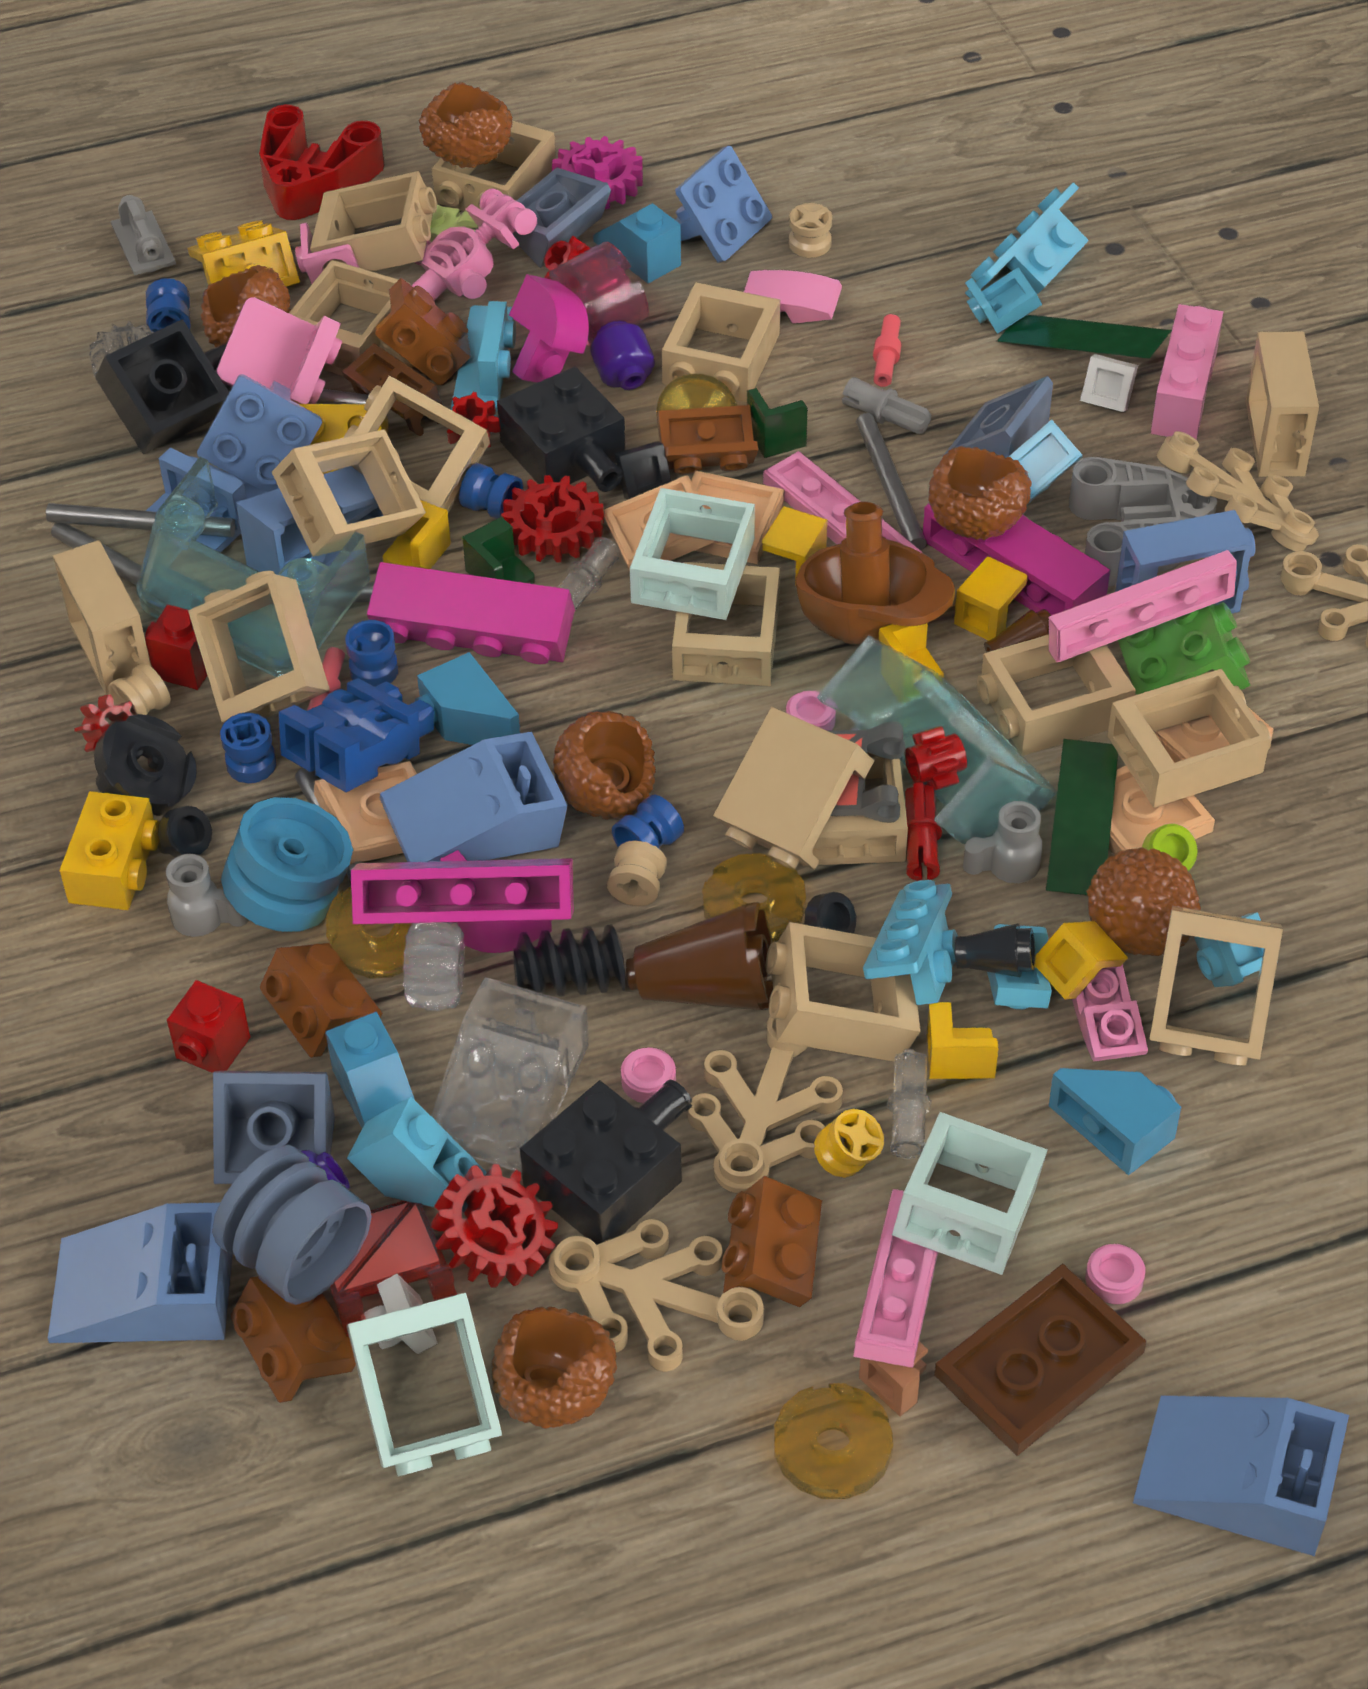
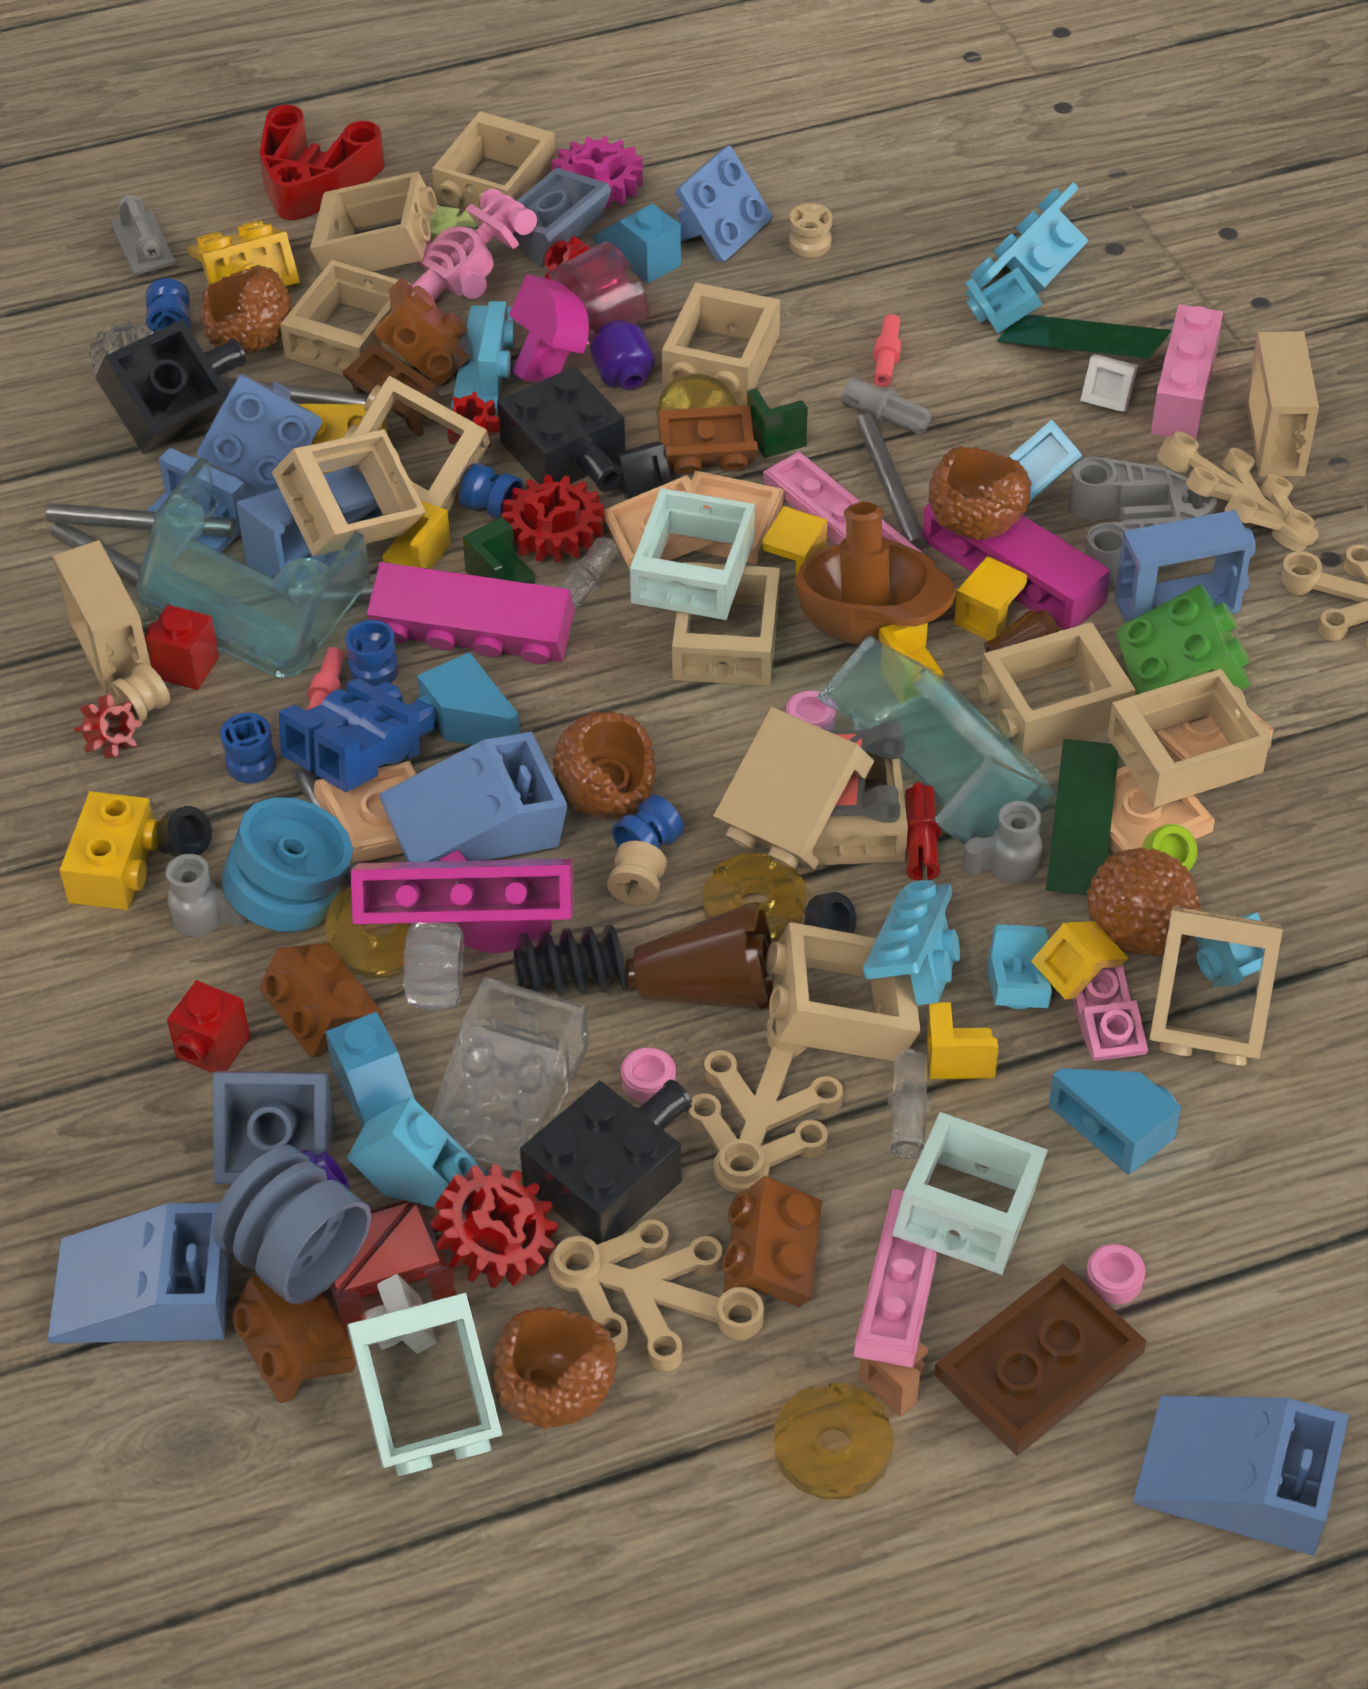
(157, 741): black plate -> none
(221, 660): tan window -> none
(279, 348): bright pink bracket -> none
(313, 262): bright pink bracket -> none
(466, 125): dark orange hair -> none
(801, 294): bright pink slope -> none
(862, 1138): yellow wheel -> none
(936, 758): red gear -> none
(998, 951): black cone -> none
(1009, 419): sand blue slope -> none
(1142, 606): bright pink tile -> none

